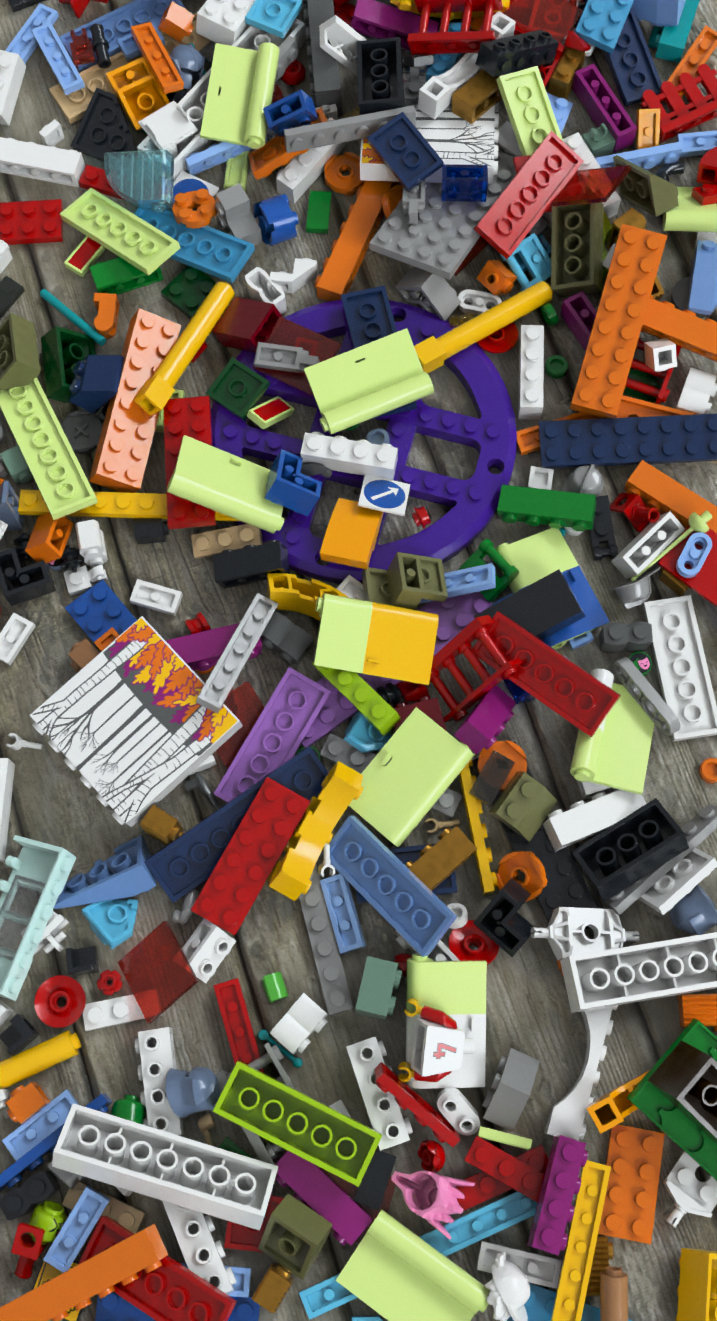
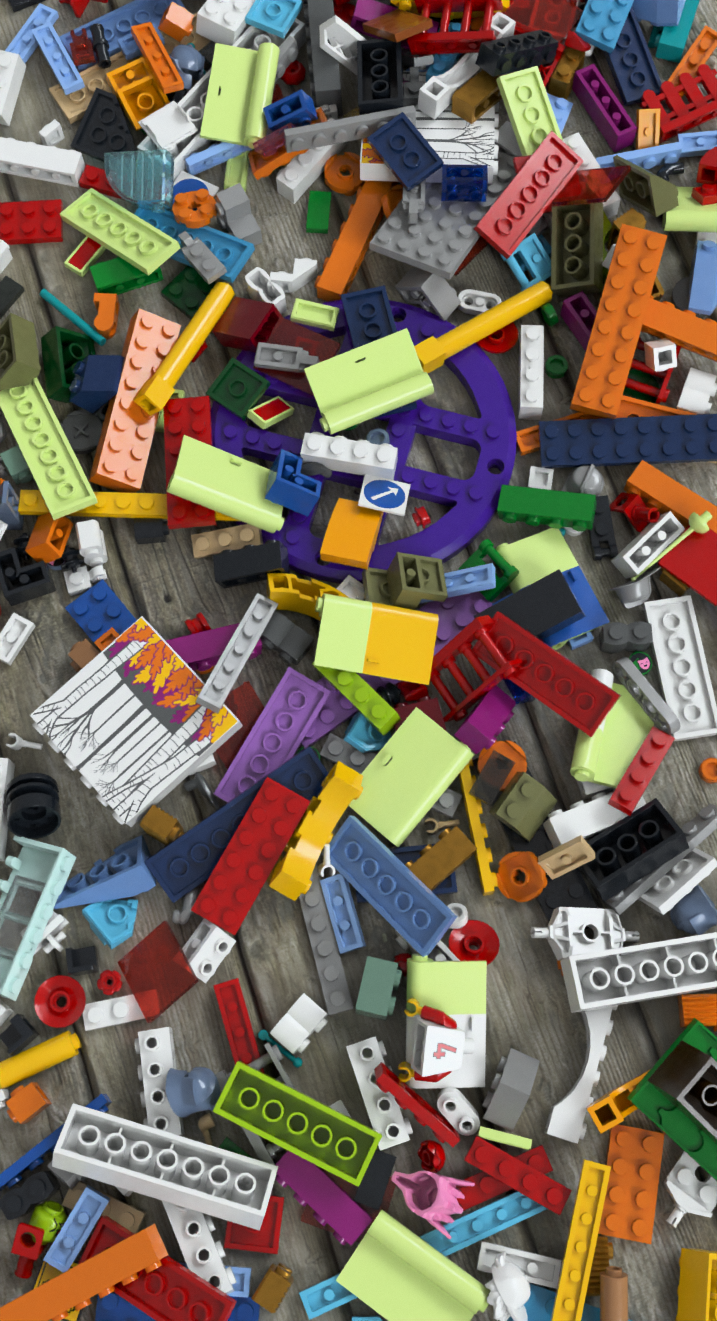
(33, 805): none -> black wheel
(40, 1125): light blue plate -> none
(129, 1109): green head -> none
(156, 597): white plate -> none
(201, 258): none -> light grey hinge
(269, 144): none -> clear pink plate
(274, 987): bright green brick -> none
(276, 219): blue brick -> none
(294, 1236): olive slope -> none
(314, 314): none -> yellowish green tile
(397, 25): none -> dark orange tile
(456, 321): clear yellow arm -> none
(497, 277): orange brick -> none
(503, 922): black brick -> none
(556, 1195): magenta brick -> none
(566, 857): none -> tan plate
(599, 141): sand green brick -> none
(641, 771): none -> red plate
(693, 556): light blue plate -> none

